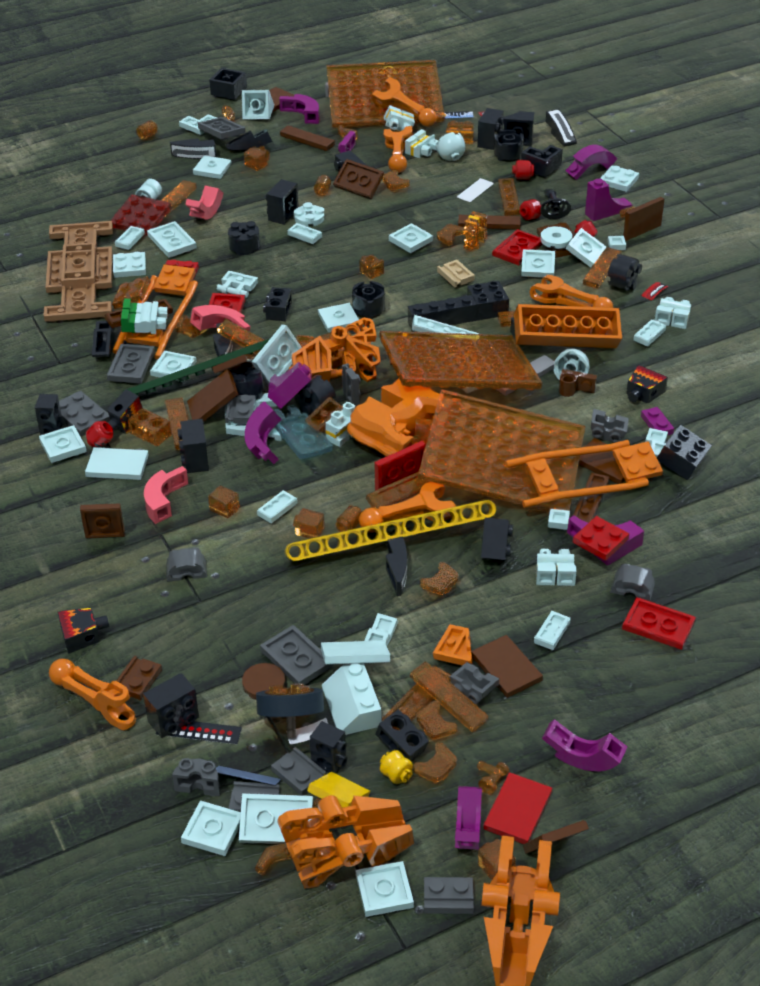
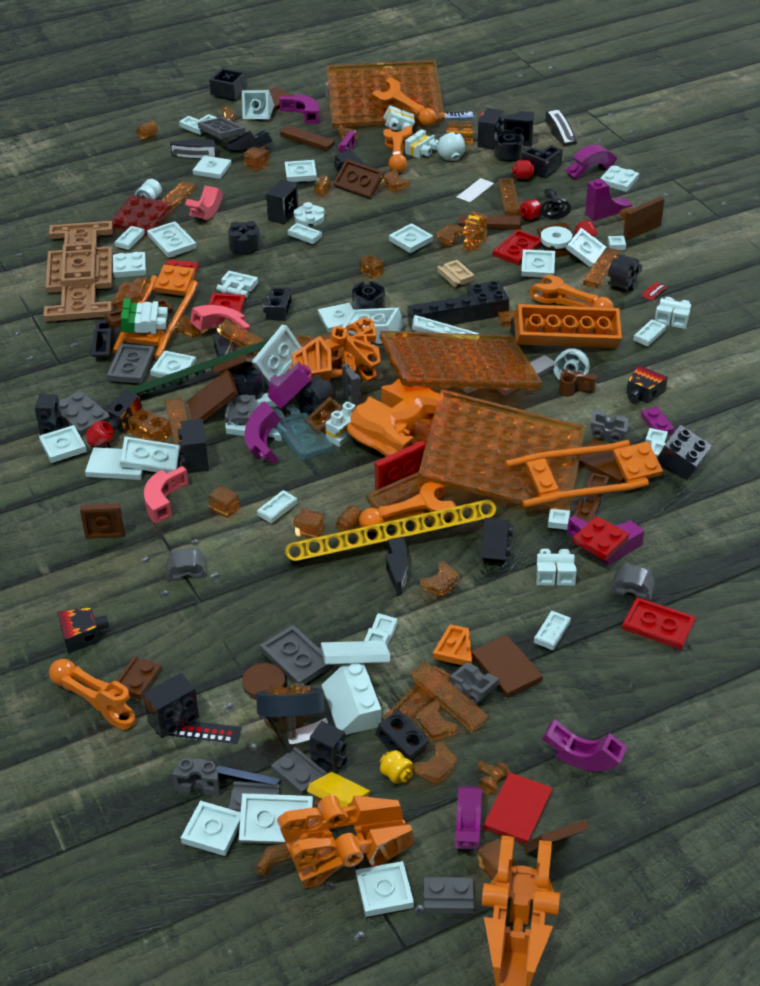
(149, 455): none -> light aqua tile
(300, 171): none -> light aqua plate
(384, 320): none -> light aqua slope

